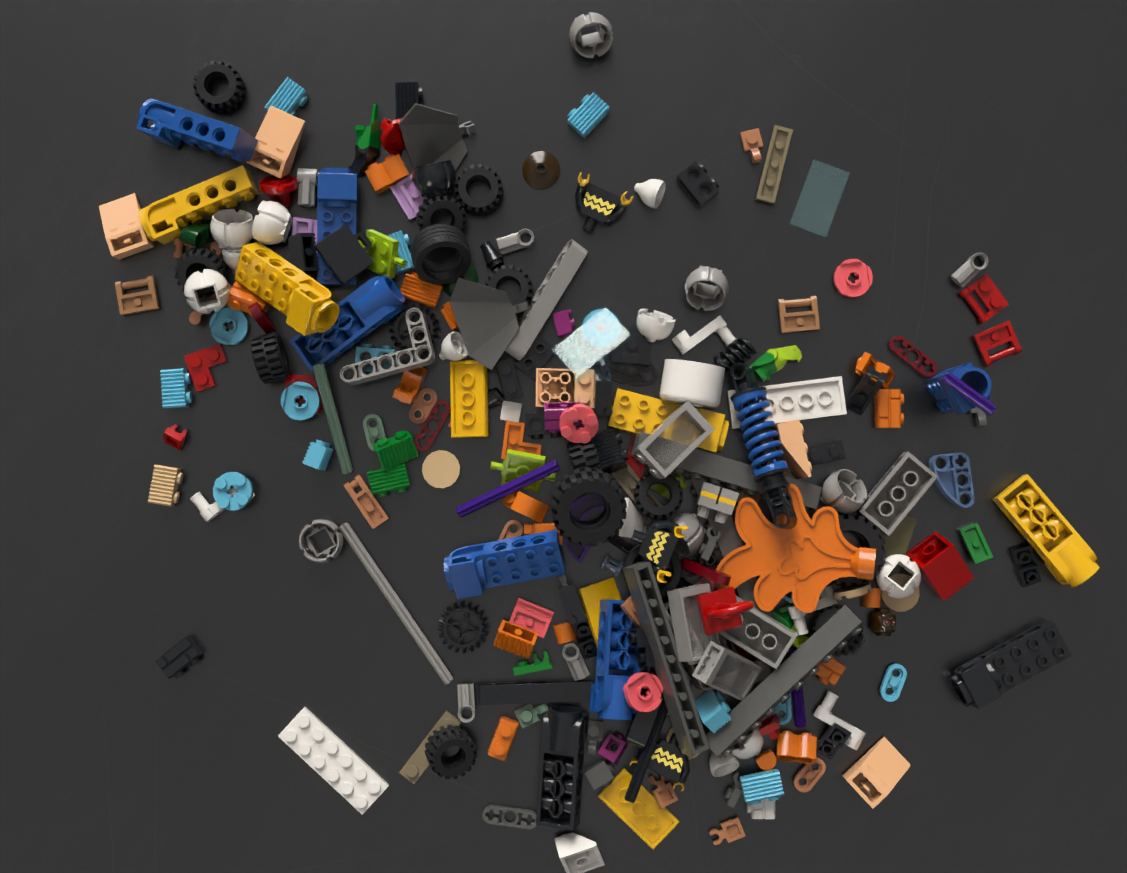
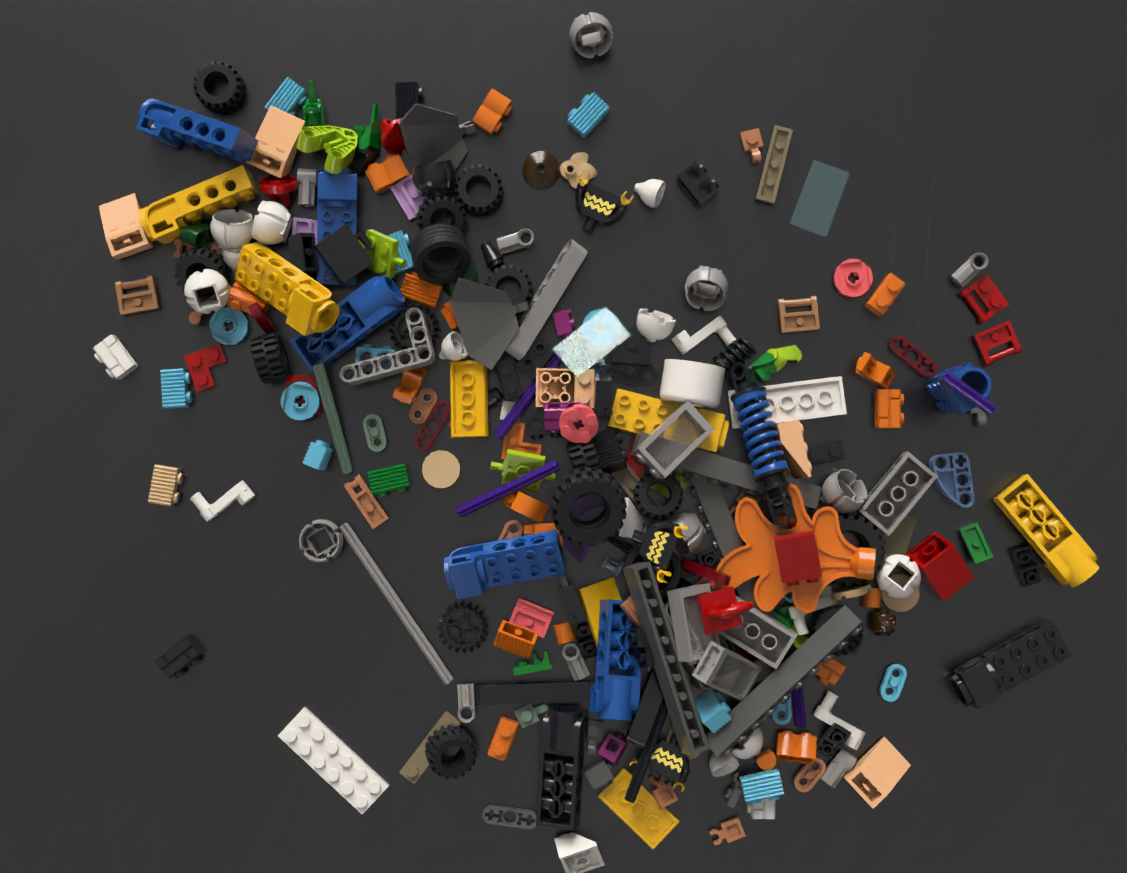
(115, 357): none -> white brick
(174, 438): red tile -> none
(241, 498): medium azure plate -> none
(313, 110): none -> green animal
(338, 141): none -> lime connector
(395, 450): green brick -> none
(492, 111): none -> orange brick
(523, 402): none -> dark purple axle
(578, 164): none -> tan plate
(653, 694): coral plate -> none
(706, 549): dark grey plate -> none
(708, 498): light grey hips -> none
(770, 726): red tile -> none
(798, 557): none -> red slope
(839, 765): none -> light grey piece
(865, 390): black plate -> none
(885, 294): none -> orange brick

